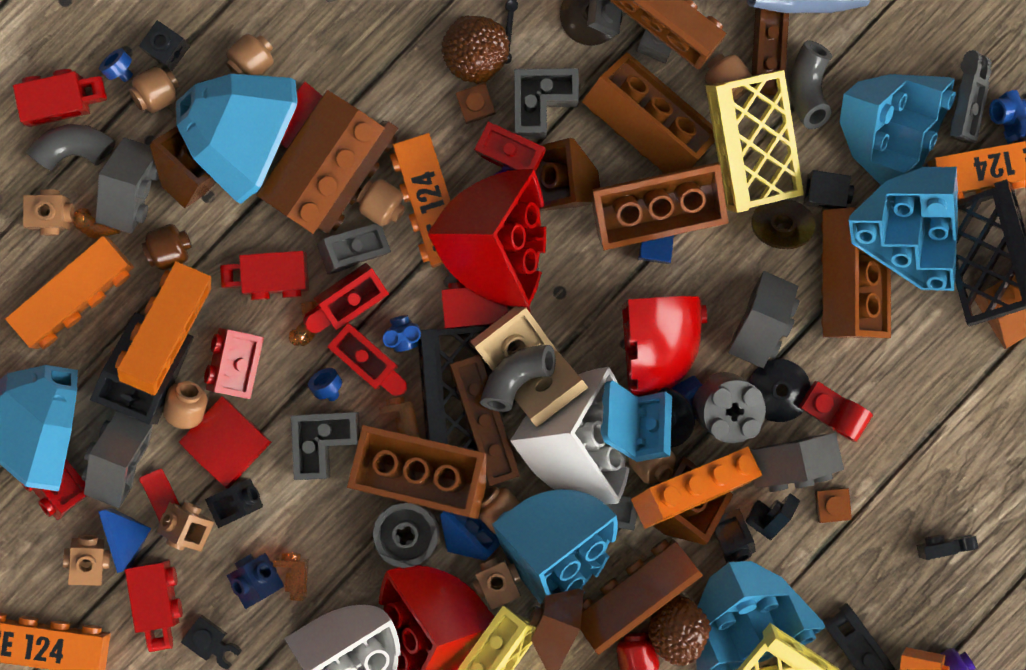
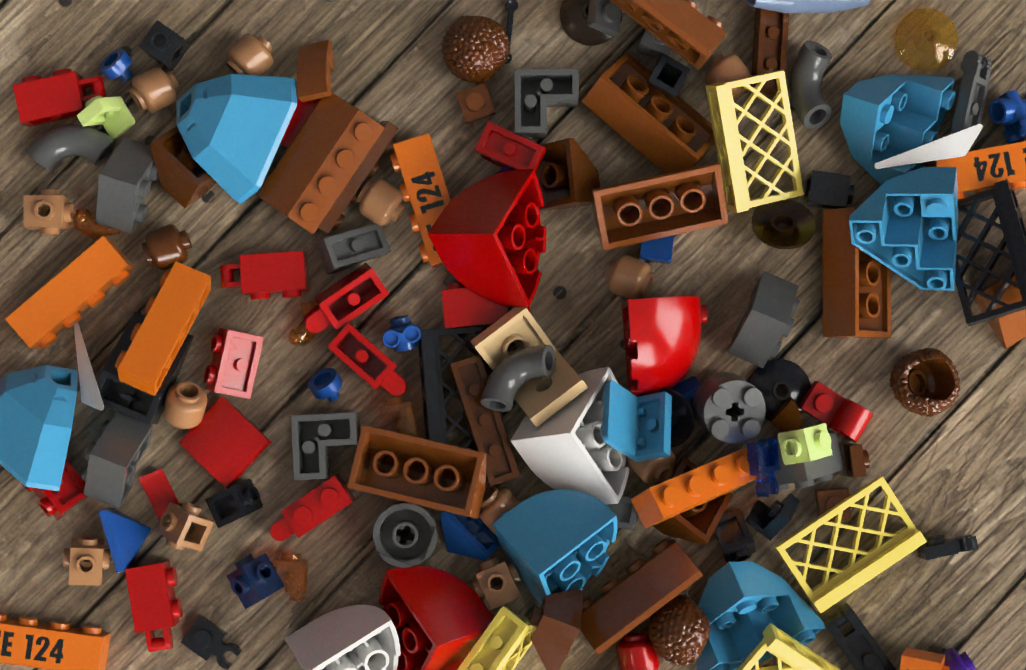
(88, 386): none -> white sticker
(109, 112): none -> yellowish green bracket
(313, 509): none -> red brick
(314, 70): none -> dark orange slope
(630, 277): none -> medium nougat head
(668, 75): none -> black brick
(763, 463): none -> clear blue plate
(787, 416): none -> reddish brown tile
(805, 444): none -> yellowish green bracket
(856, 460): none -> reddish brown plate
(858, 570): none -> light yellow fence
(915, 49): none -> clear yellow dish
(925, 382): none -> reddish brown hair
(944, 148): none -> white sticker

